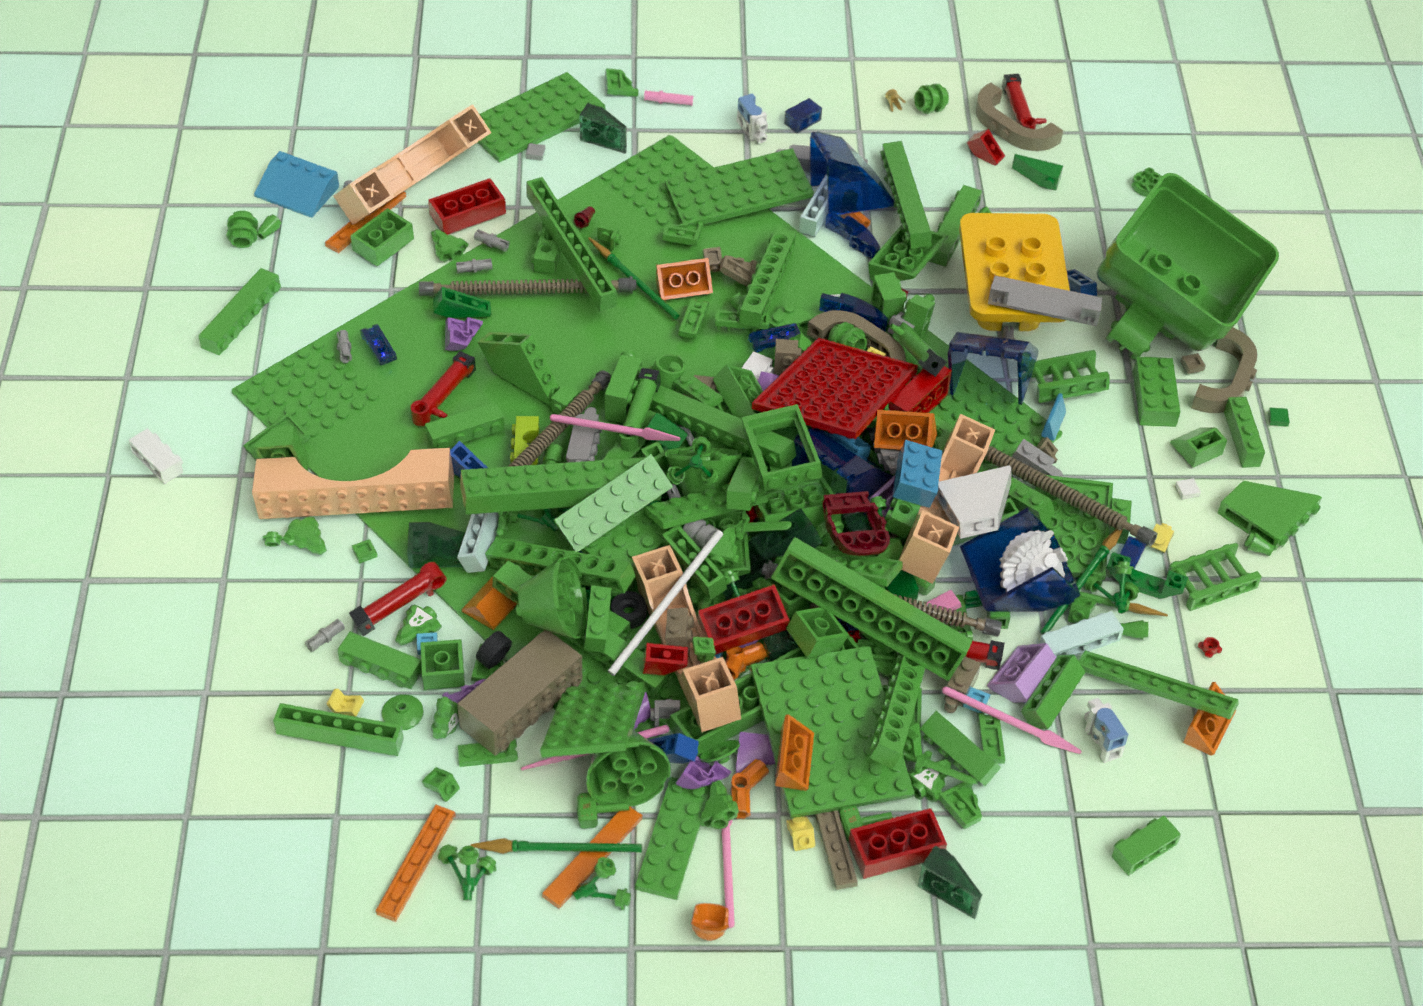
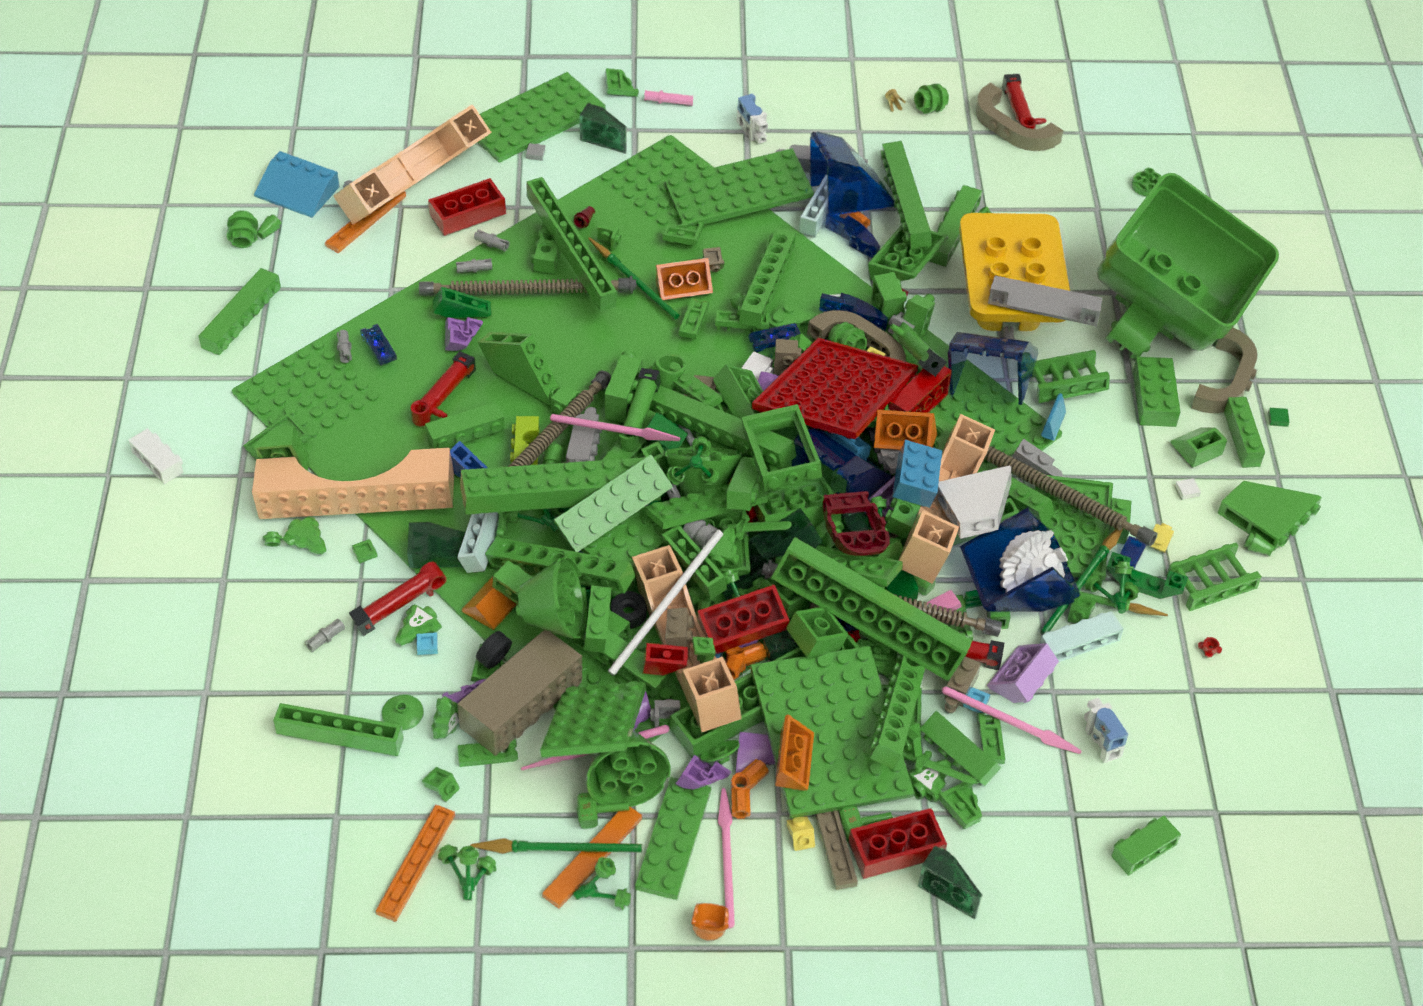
(345, 705): light yellow bracket -> none
(380, 660): bright green brick -> none
(382, 237): bright green brick -> none
(442, 664): bright green brick -> none
(448, 246): bright green rock -> none
(677, 747): blue slope -> none
(719, 807): bright green rock -> none
(738, 269): dark tan wing -> none
(803, 115): clear blue brick -> none
(985, 147): red slope -> none
(1038, 171): green slope -> none
(1048, 447): dark tan bracket -> none
(1053, 691): bright green brick -> none
(1081, 283): blue slope -> none
(1136, 629): bright green cone -> none
(1159, 685): bright green plate -> none
(1193, 363): dark tan plate -> none
(1207, 728): orange slope -> none

